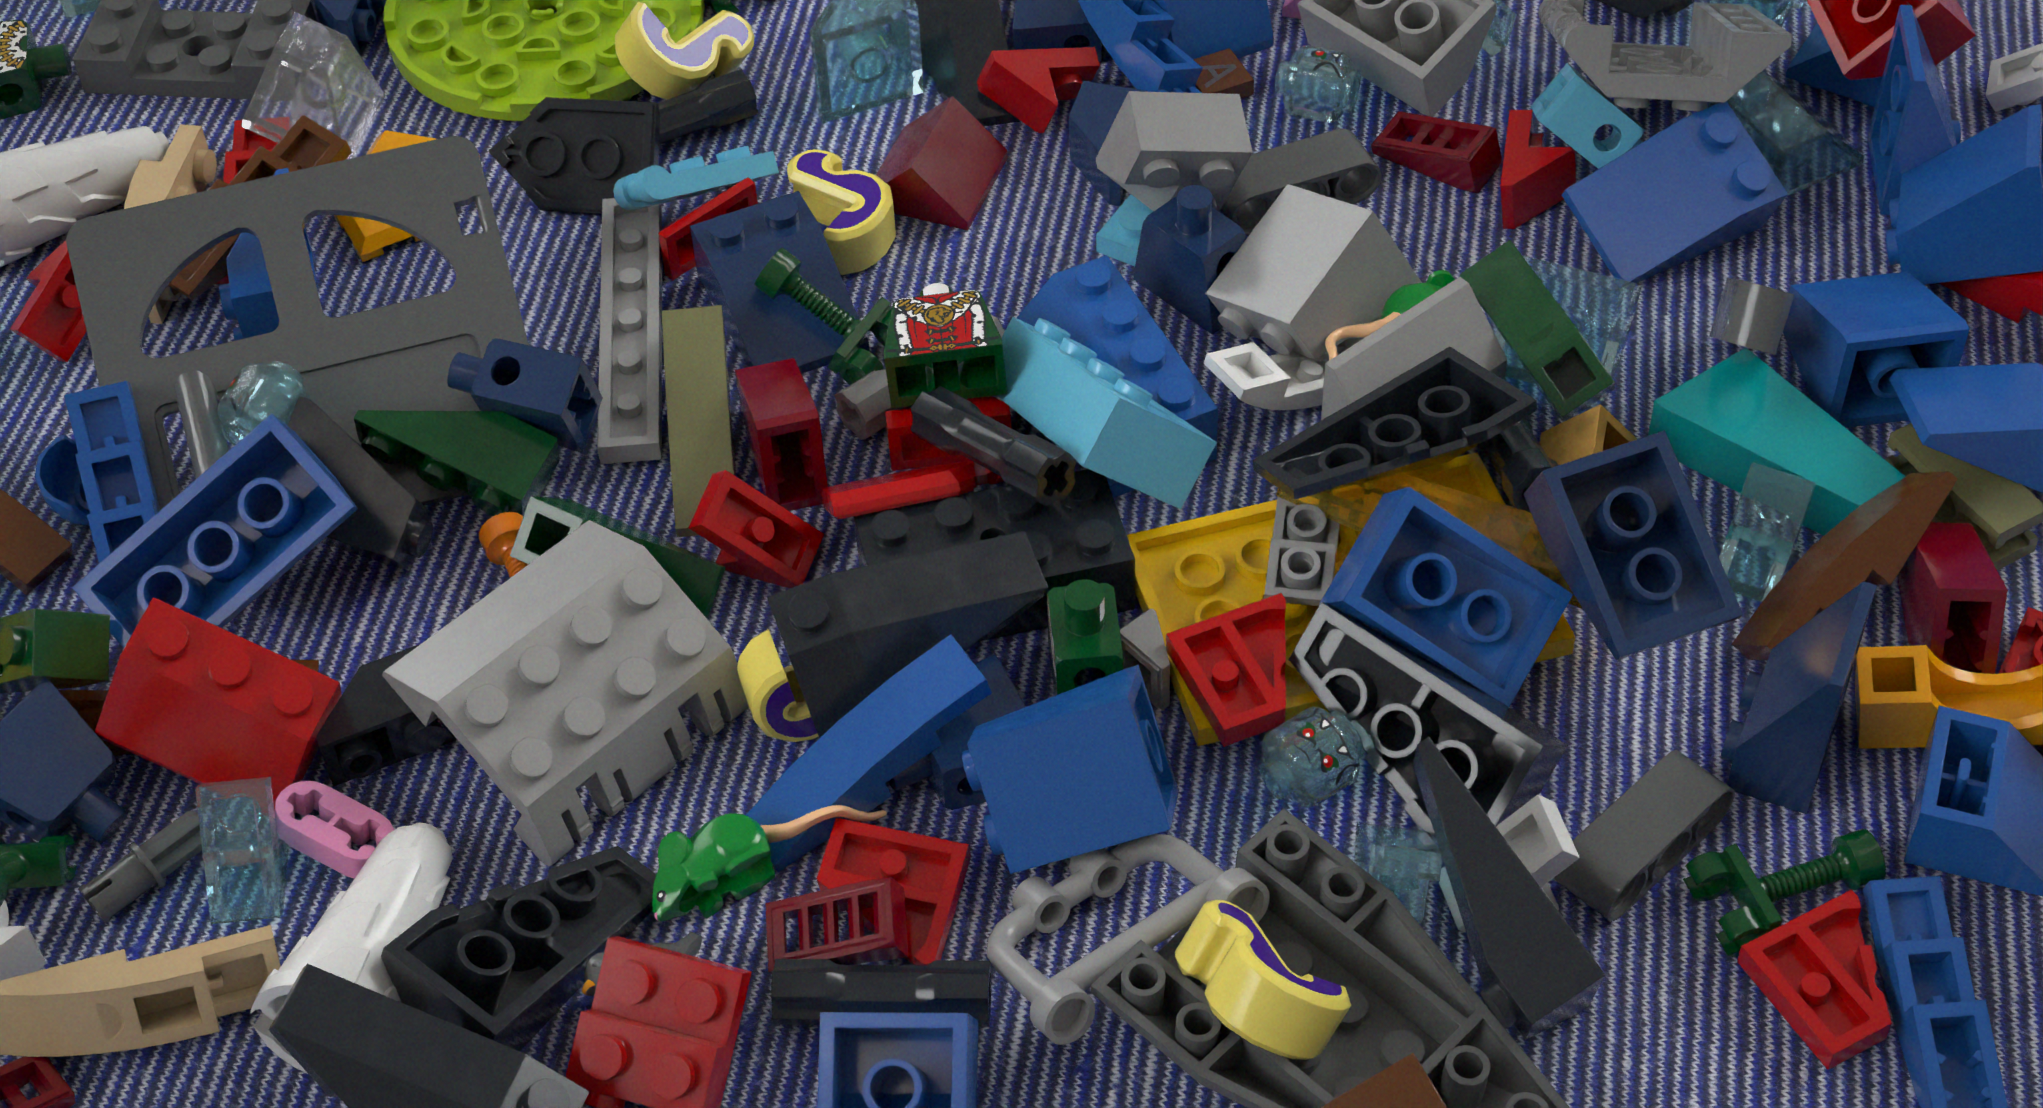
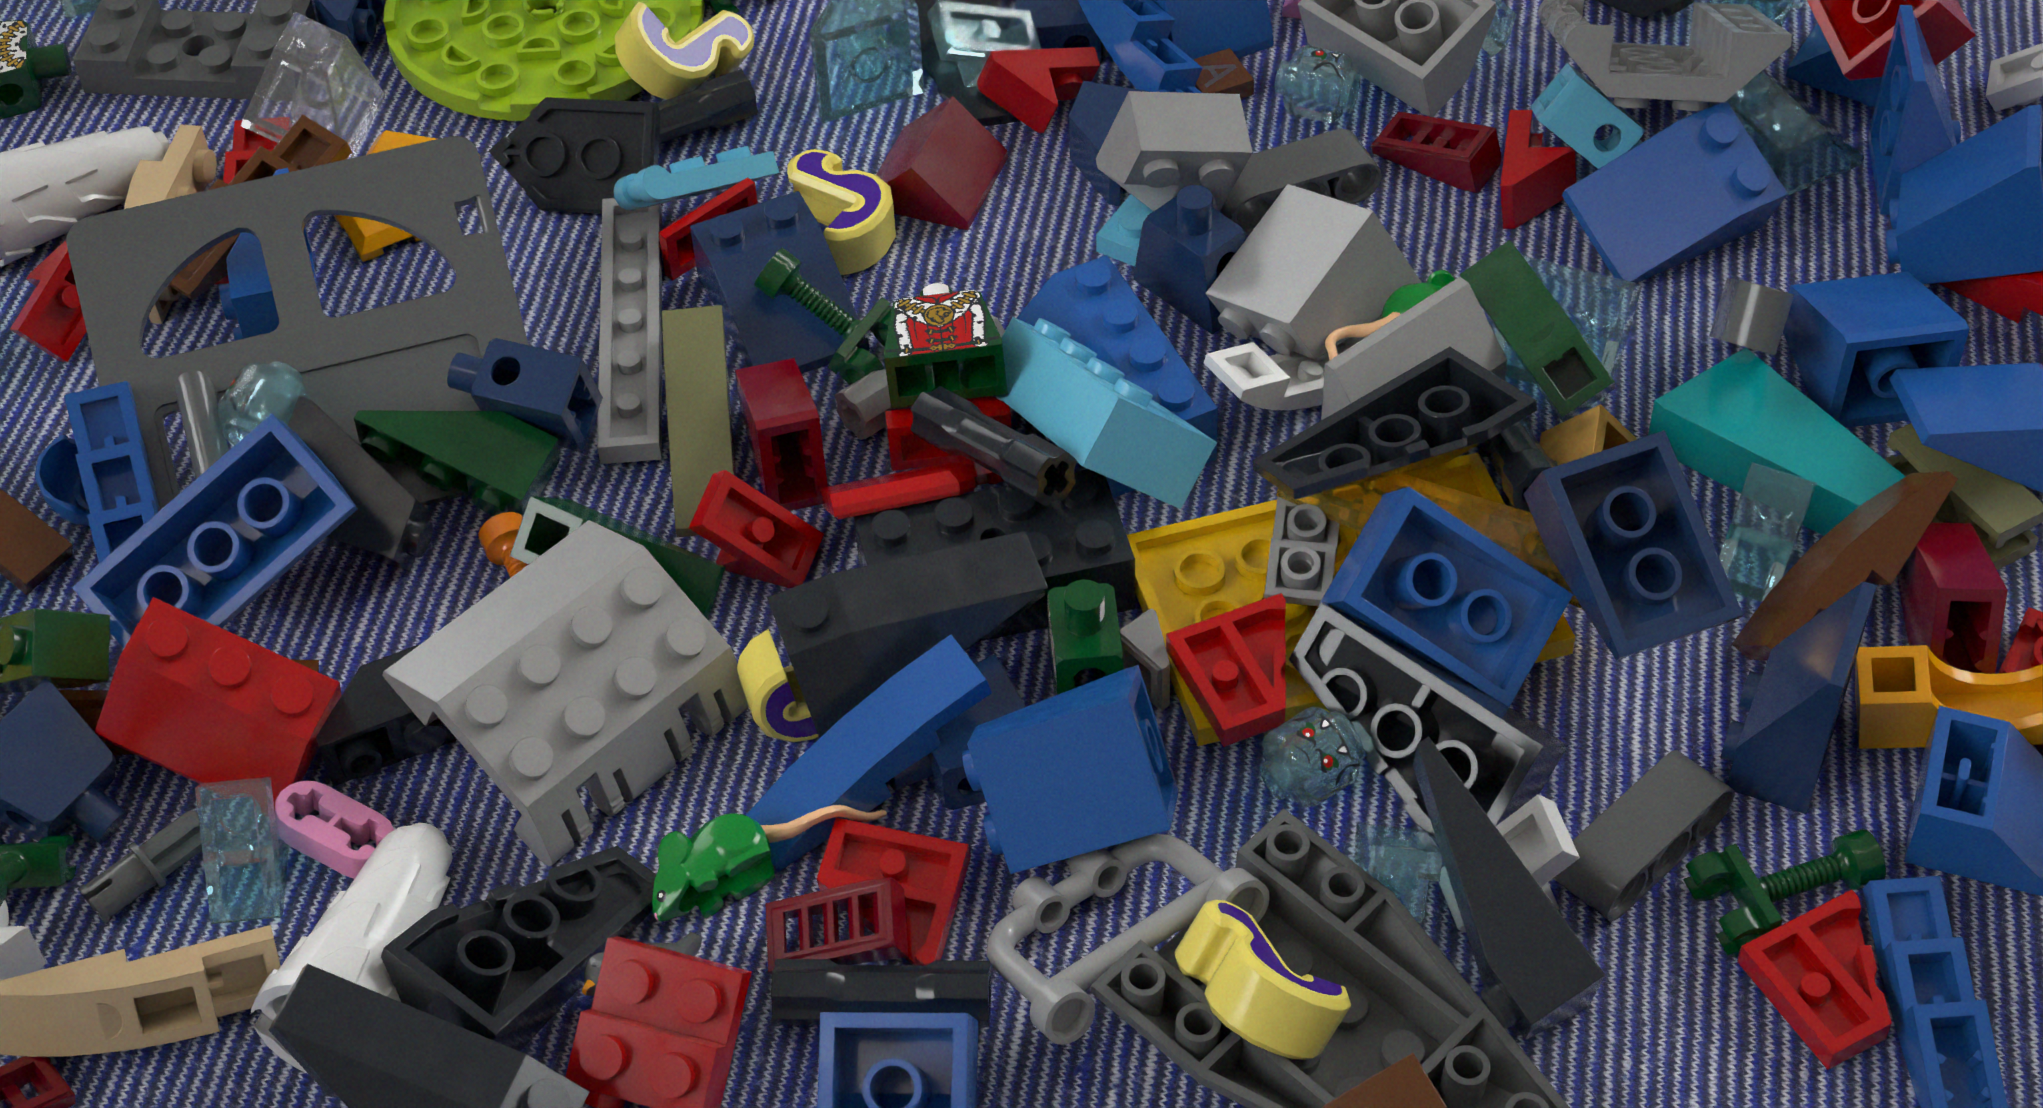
(972, 31): none -> clear light blue slope

